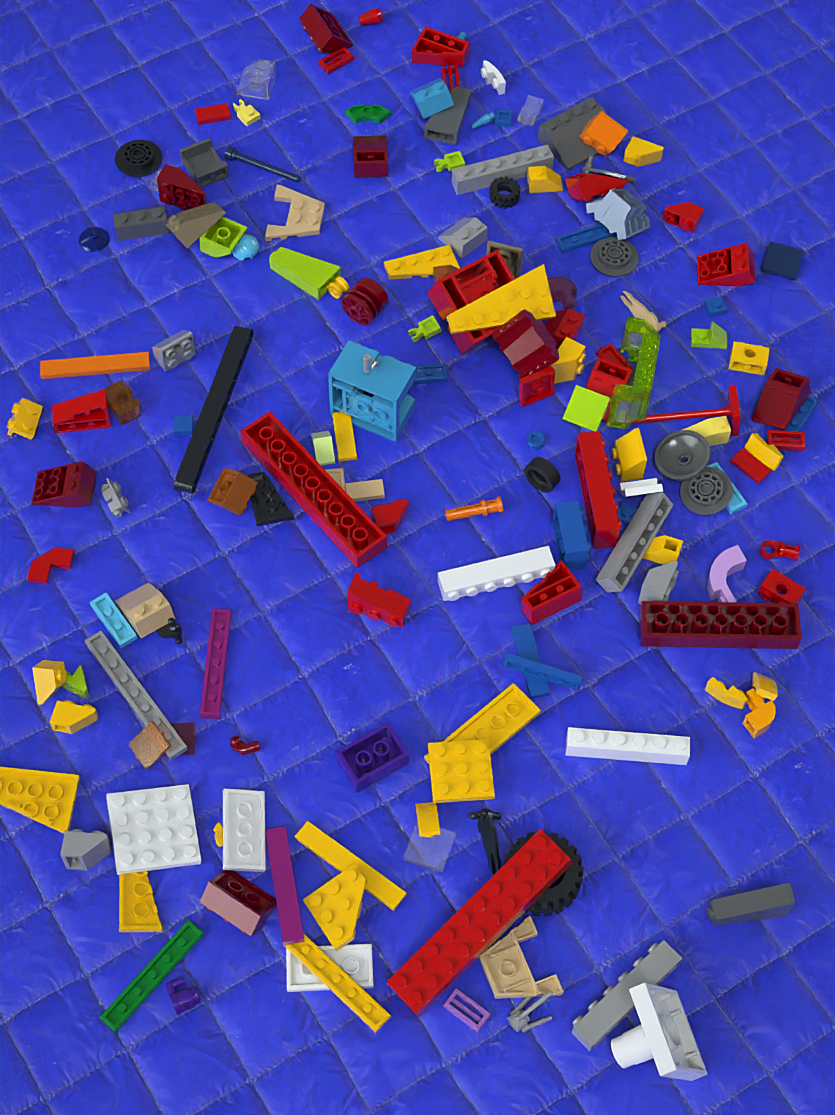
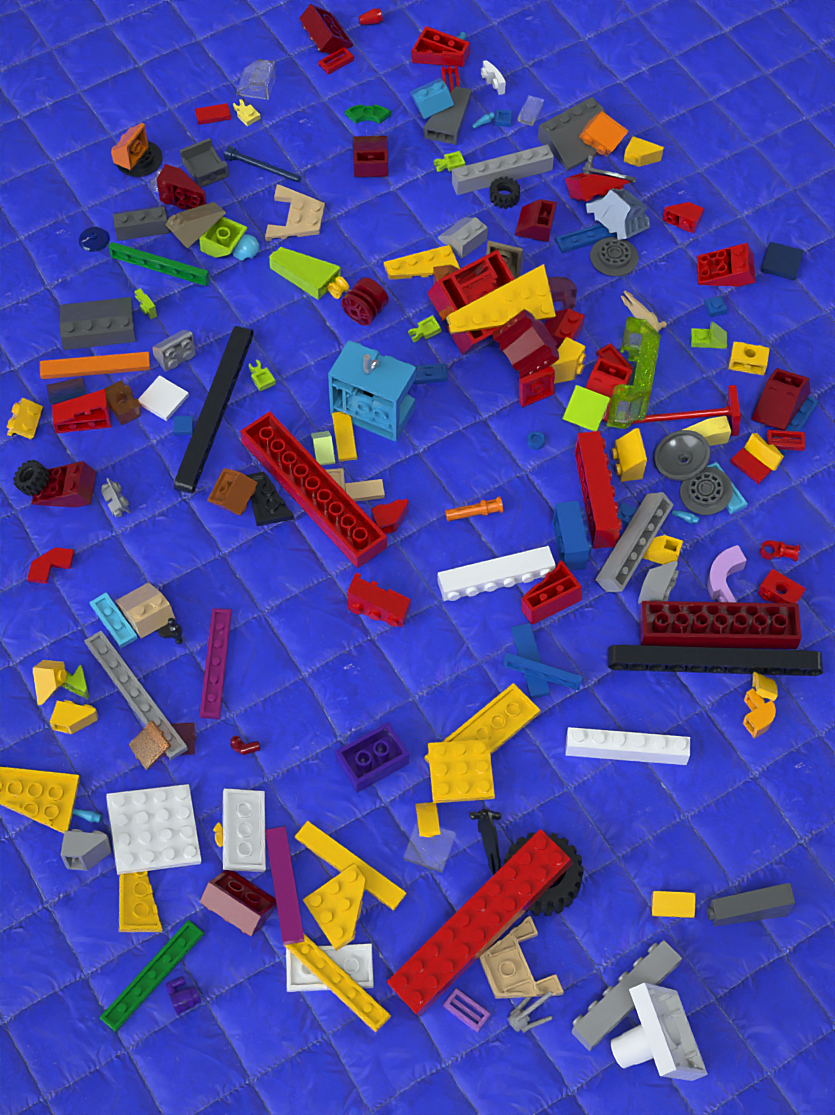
(31, 477): none -> black tyre
(65, 390): none -> dark blue tile
(90, 816): none -> dark azure piece
(97, 323): none -> dark grey slope
(130, 147): none -> orange slope
(147, 306): none -> lime plate
(159, 264): none -> green tile
(163, 398): none -> white tile
(261, 377): none -> lime plate
(536, 220): none -> dark red slope
(542, 474): black tyre -> none
(543, 179): yellow slope -> none
(639, 487): white slope -> none
(673, 904): none -> yellow slope
(688, 517): none -> dark azure piece
(715, 660): none -> black beam
(732, 697): yellow slope -> none

